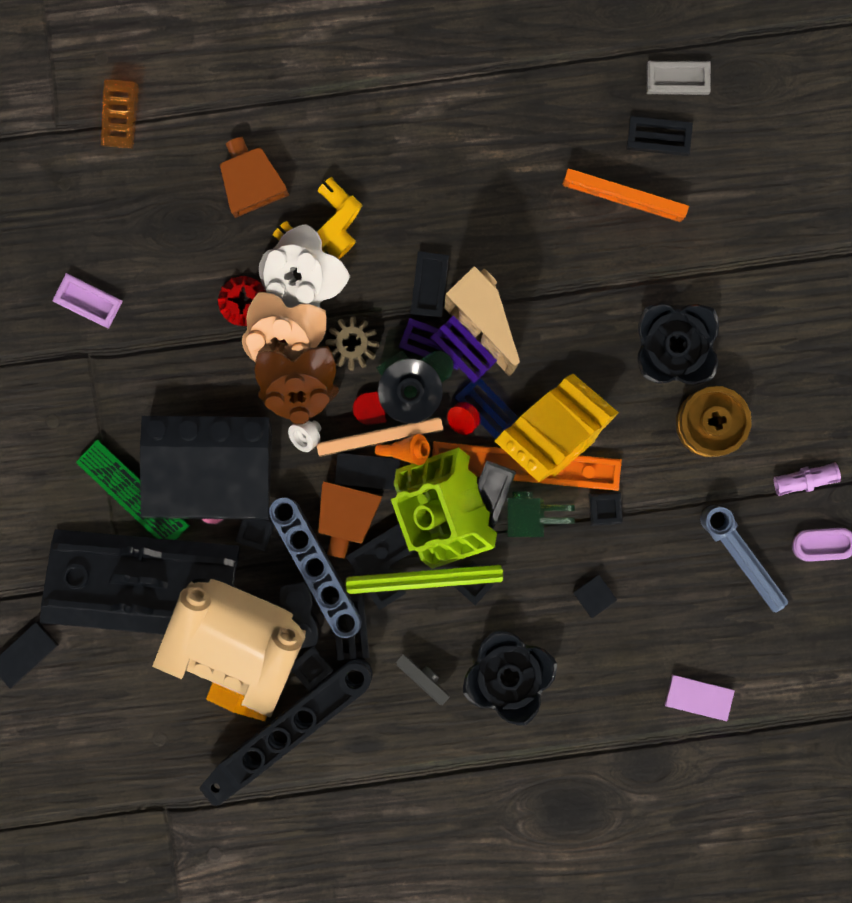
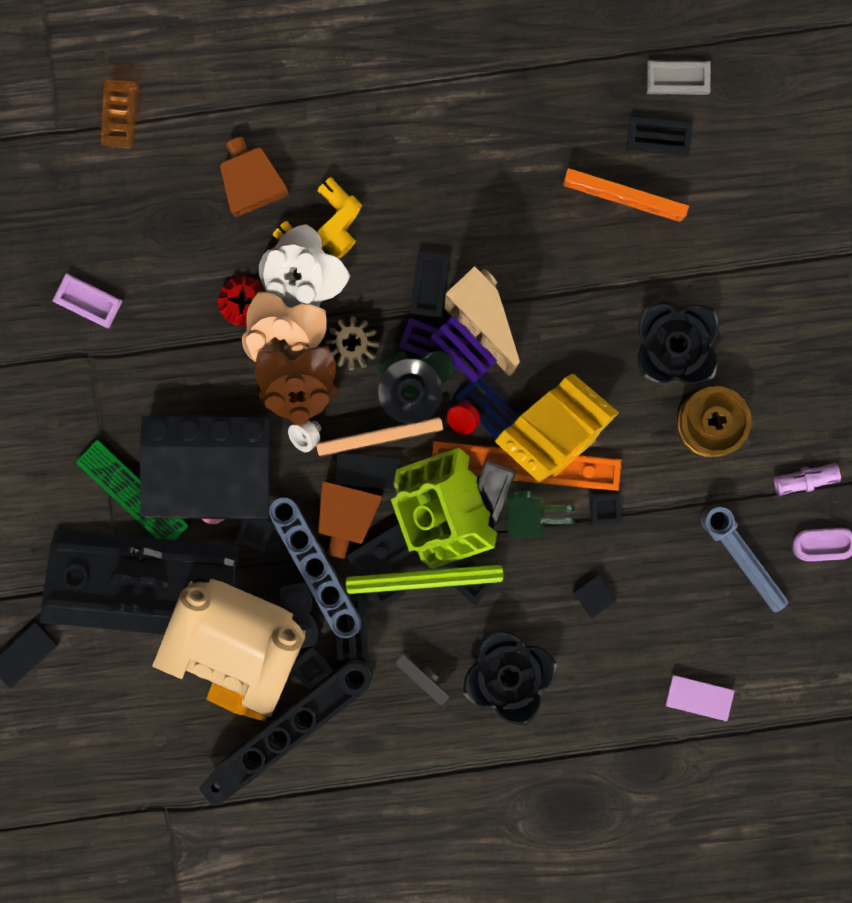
(368, 409): red tile -> none
(410, 449): orange cone -> none

